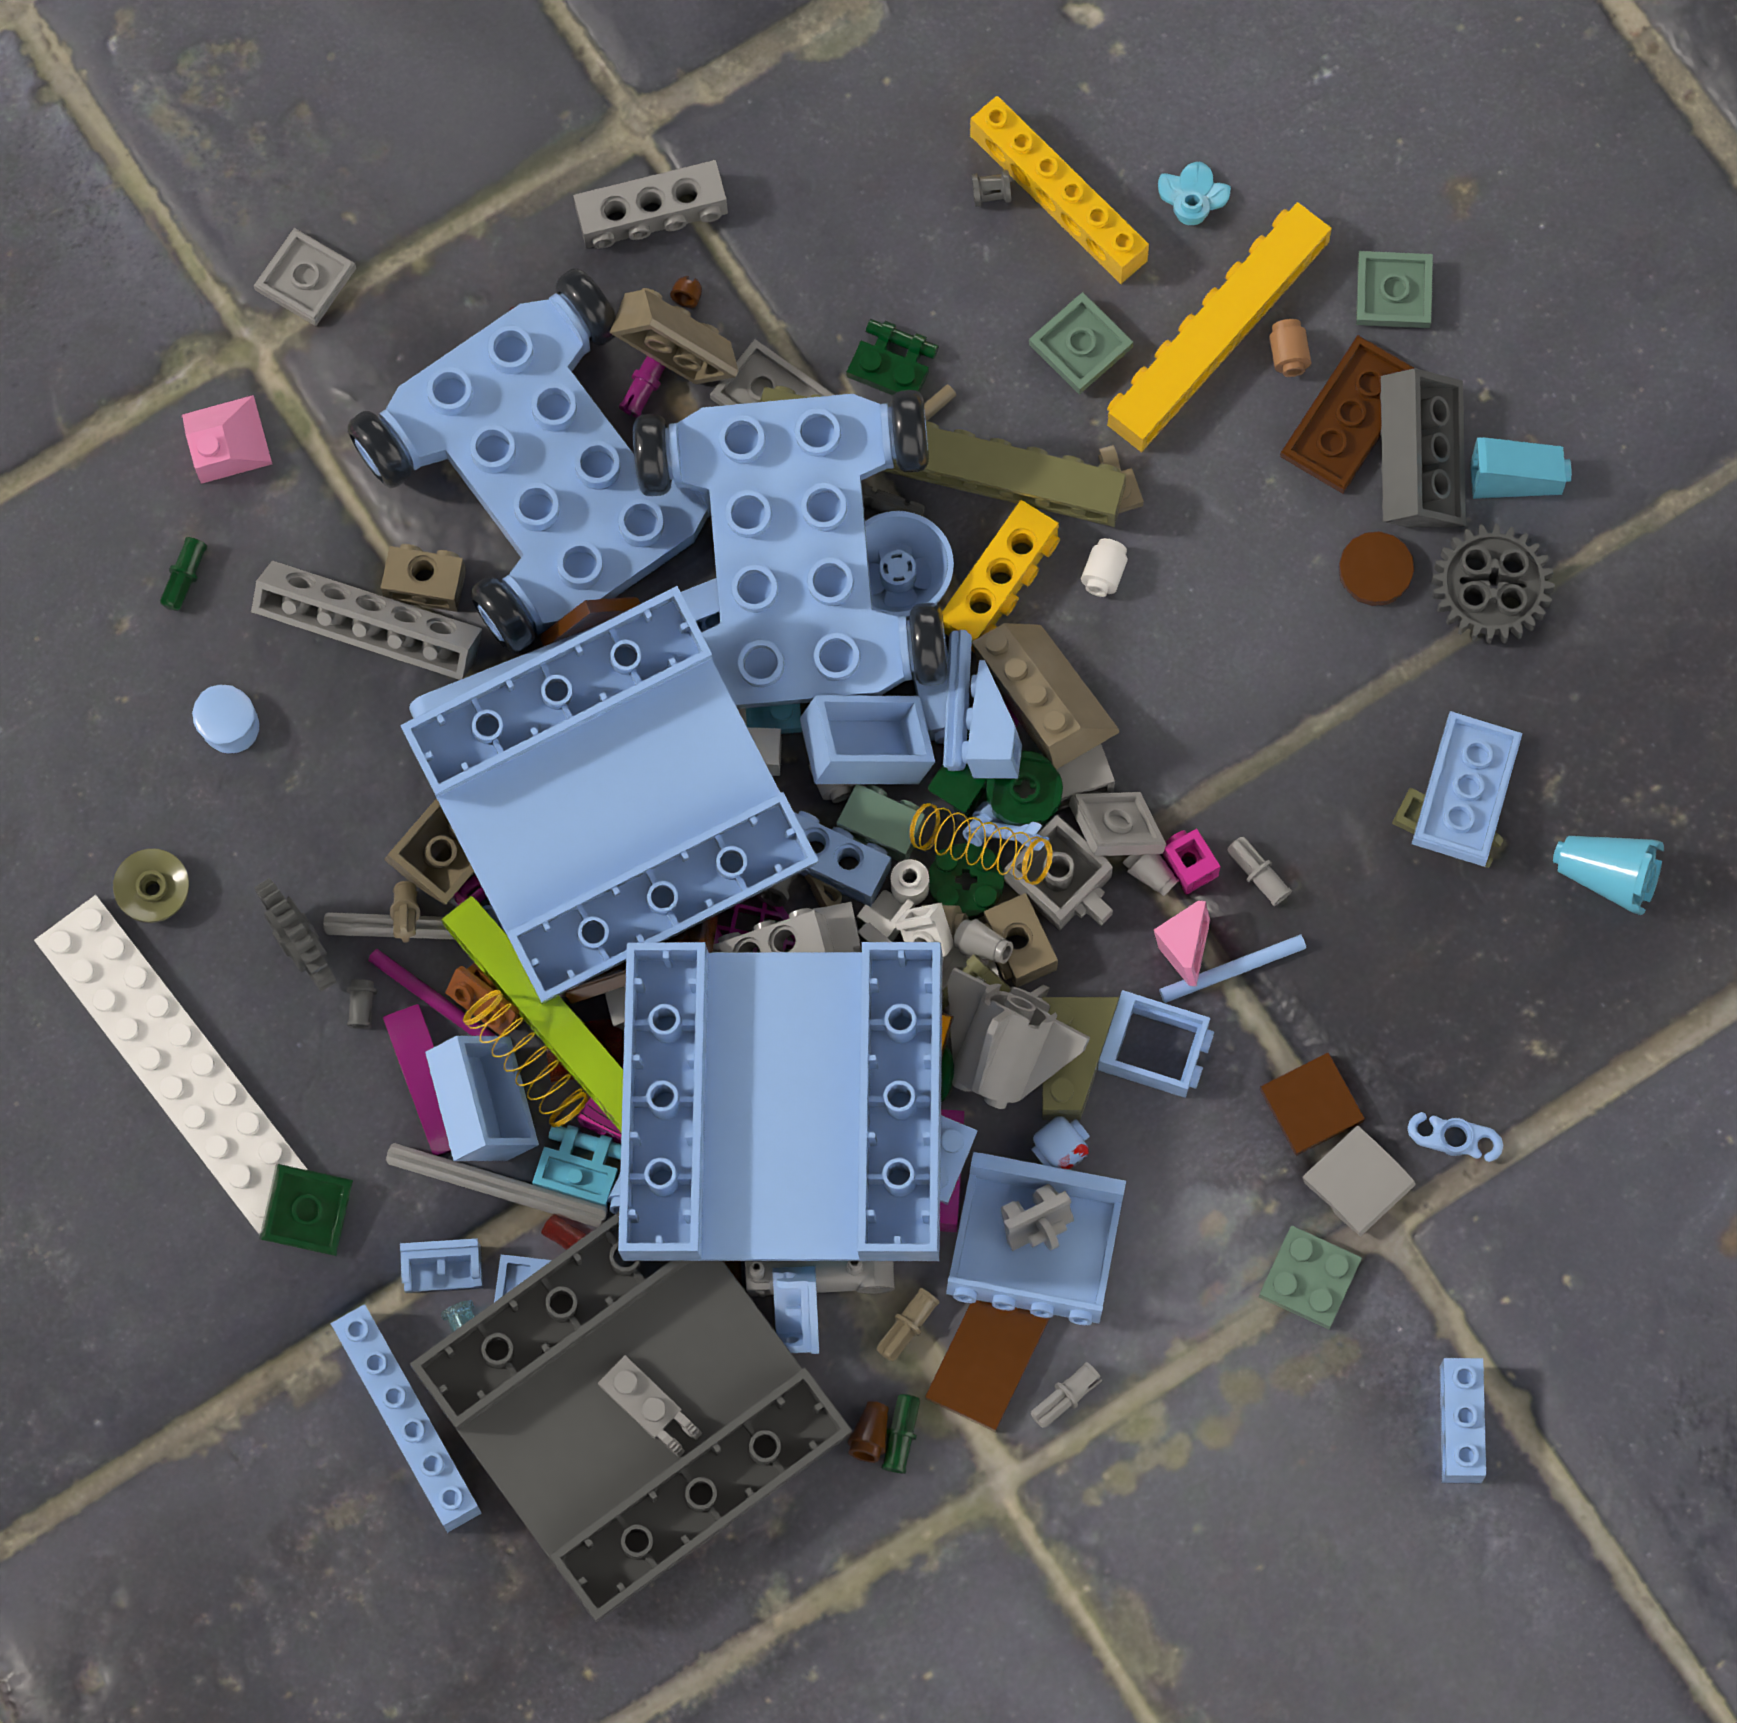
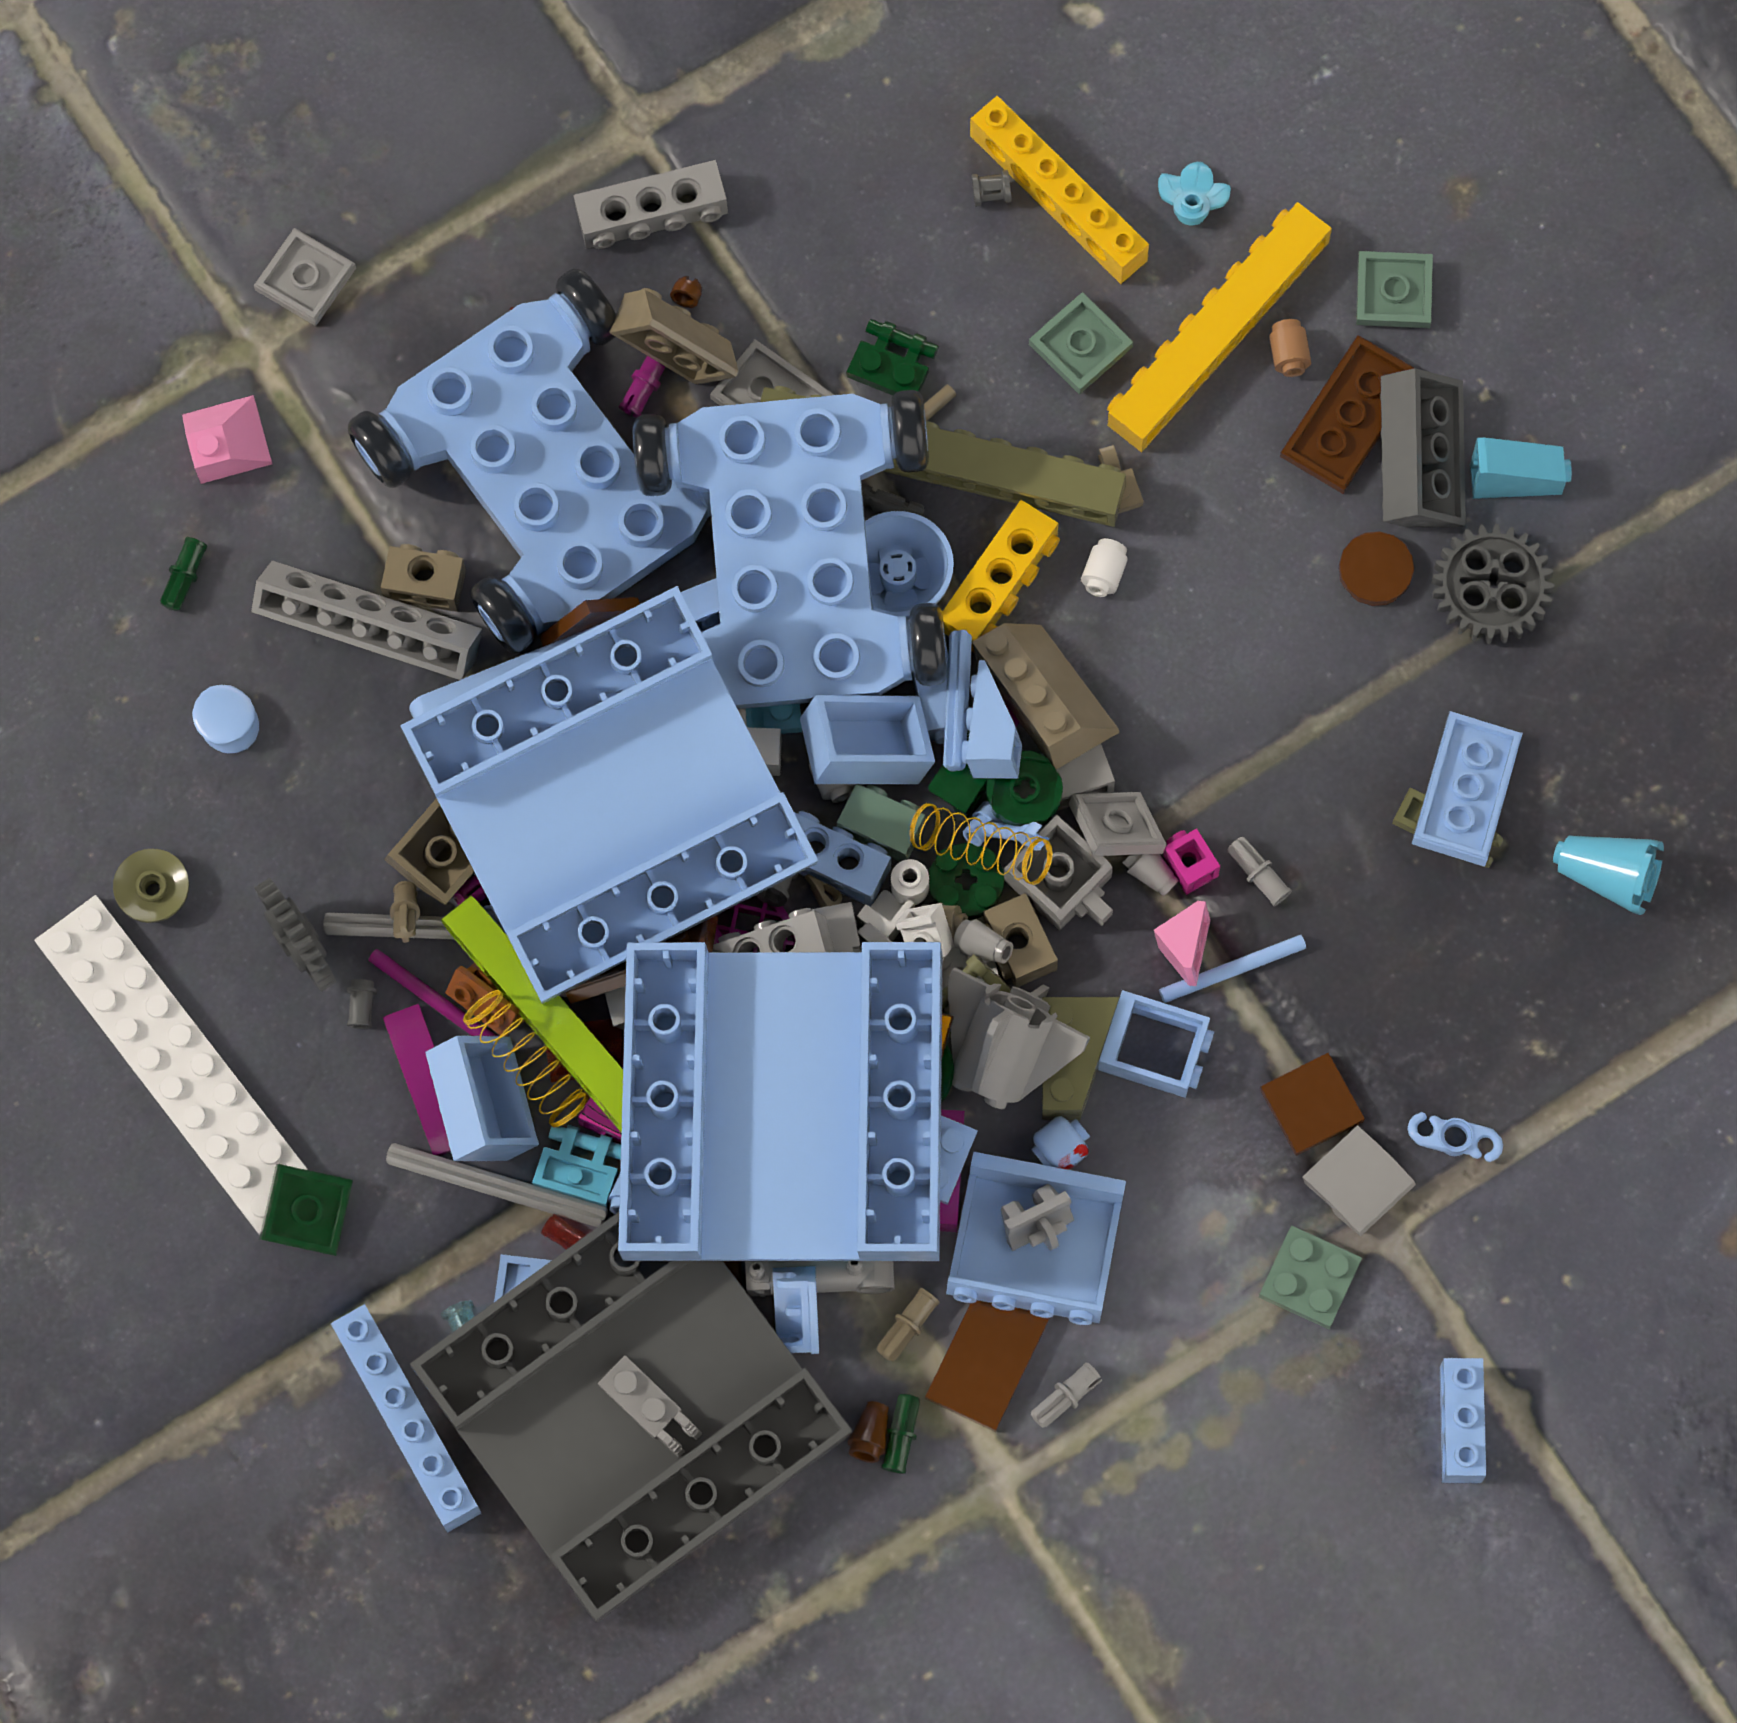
(441, 1265): light blue hinge -> none

